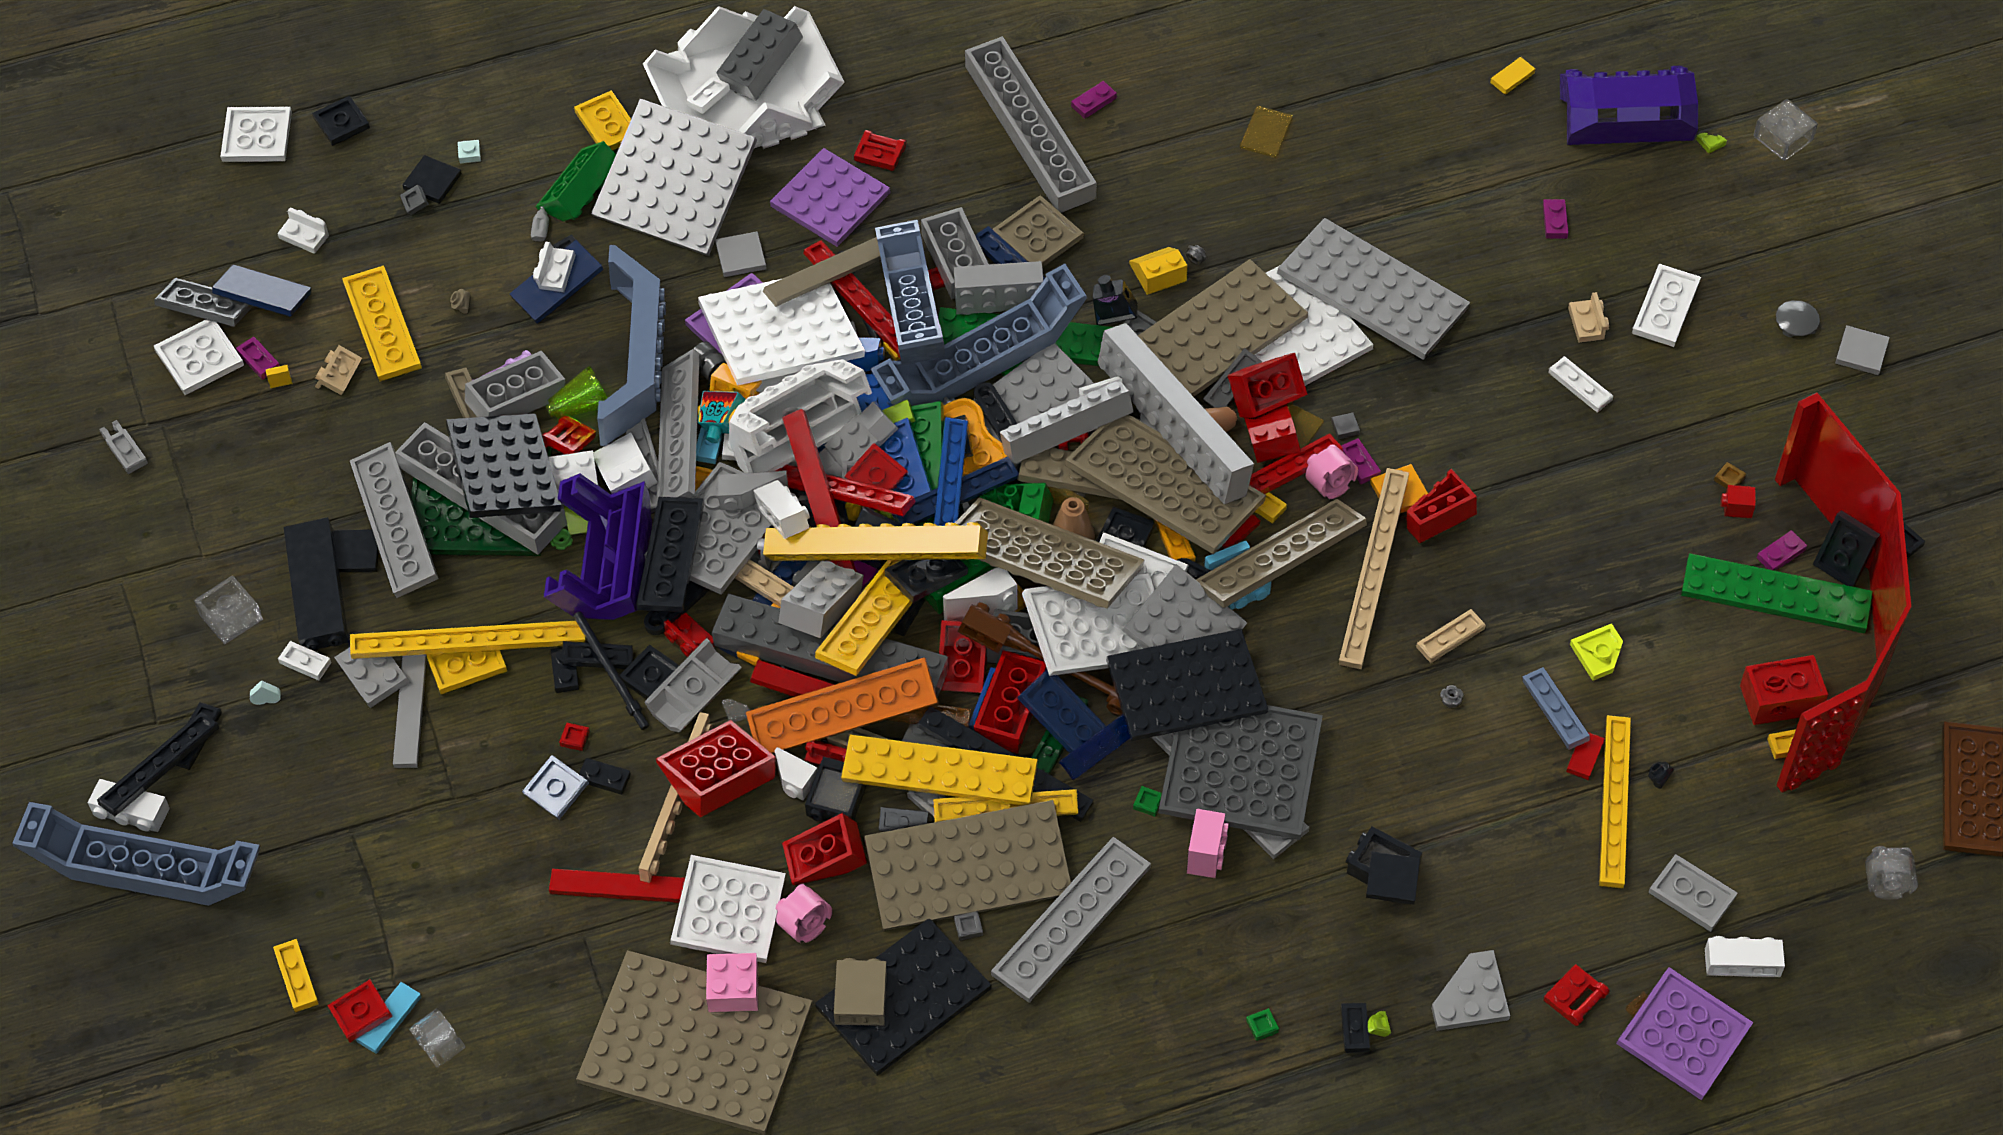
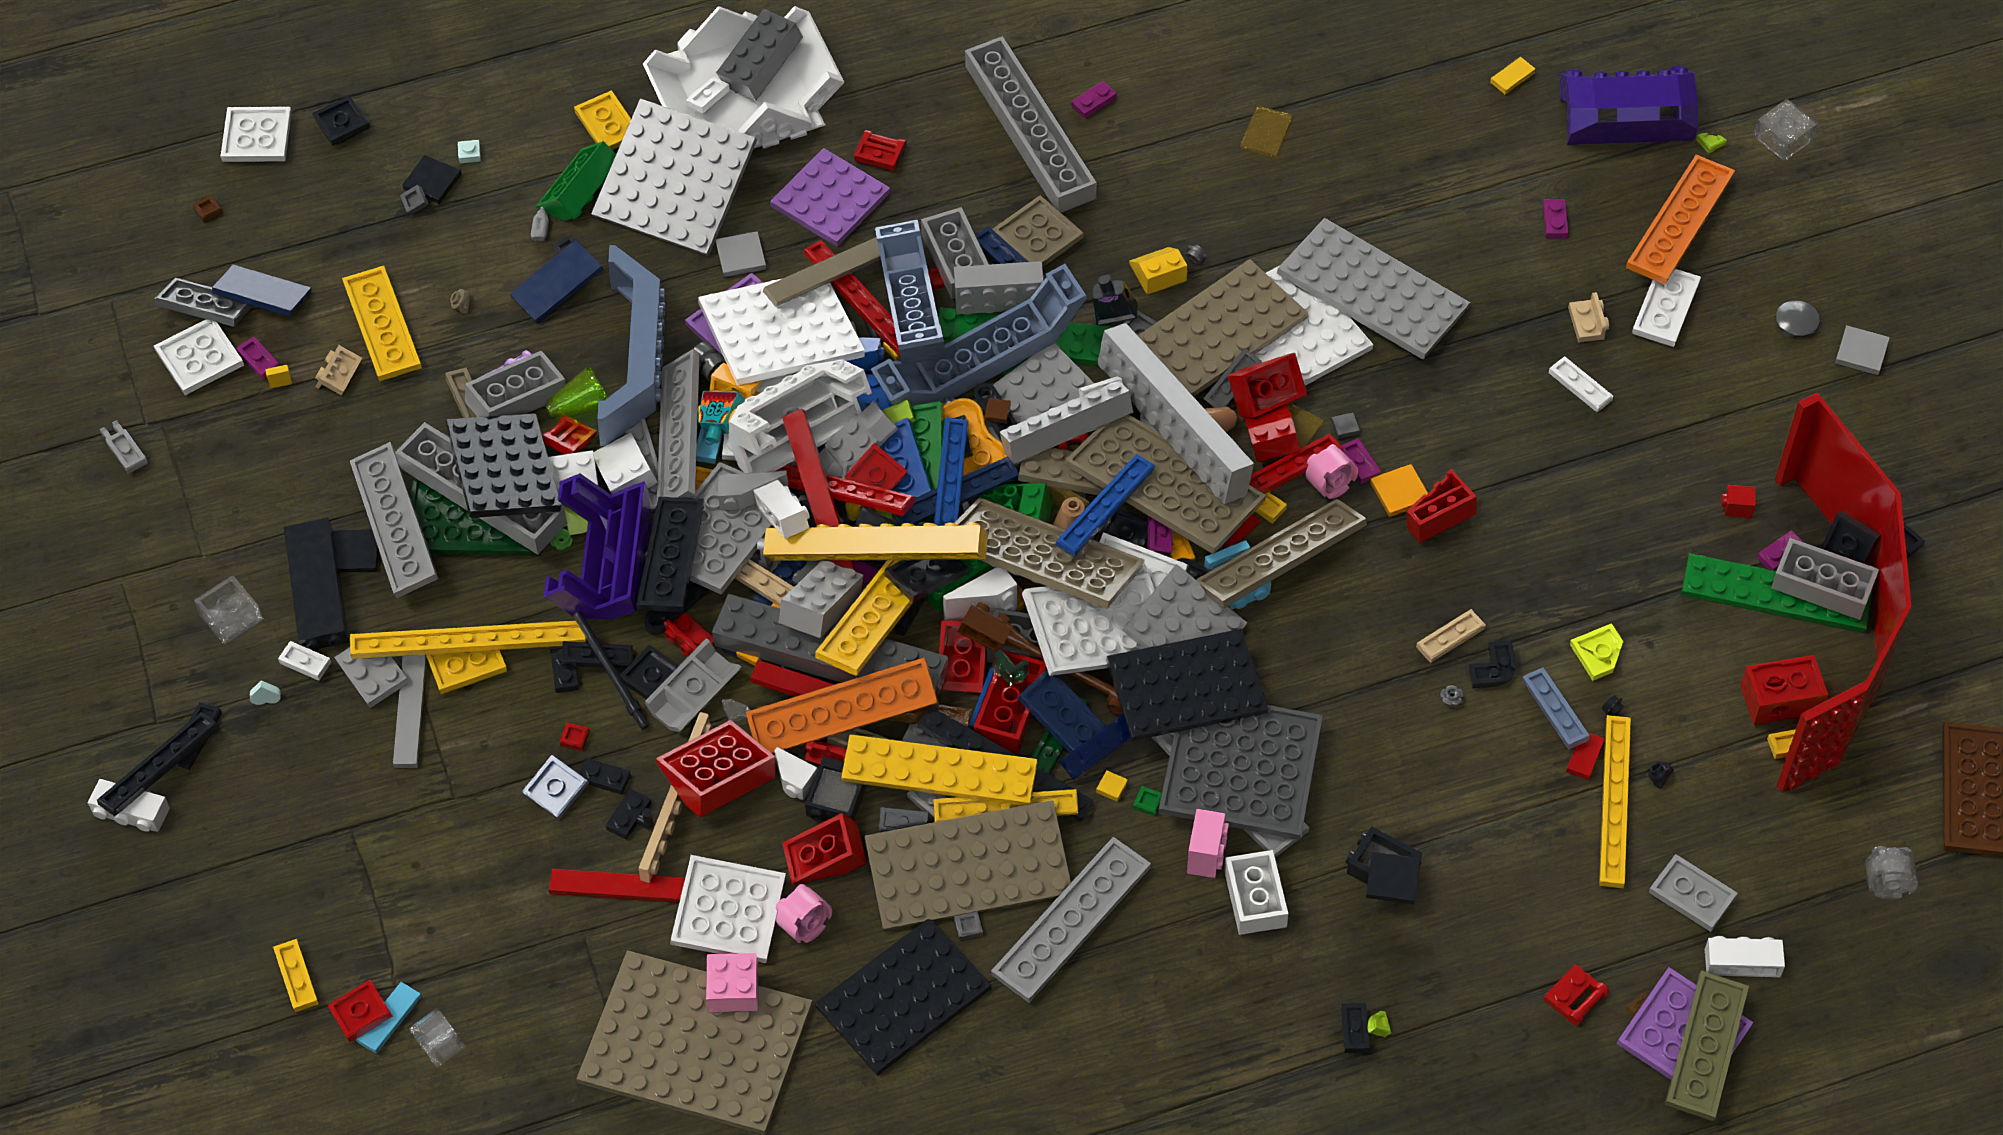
(134, 860): sand blue slope -> none
(207, 209): none -> reddish brown tile
(304, 231): white bracket -> none
(553, 268): white bracket -> none
(630, 812): none -> black plate
(860, 992): dark tan brick -> none
(997, 410): none -> reddish brown tile
(1005, 668): none -> clear green bracket
(1105, 505): none -> blue tile
(1112, 786): none -> yellow tile
(1159, 537): none -> magenta plate
(1256, 892): none -> white brick
(1262, 1024): green tile -> none
(1373, 569): tan plate -> none
(1472, 995): light grey plate -> none
(1497, 671): none -> black plate
(1613, 705): none -> black plate
(1680, 219): none -> orange plate
(1707, 1045): none -> olive plate
(1729, 476): pearl gold tile -> none
(1824, 578): none -> light grey brick

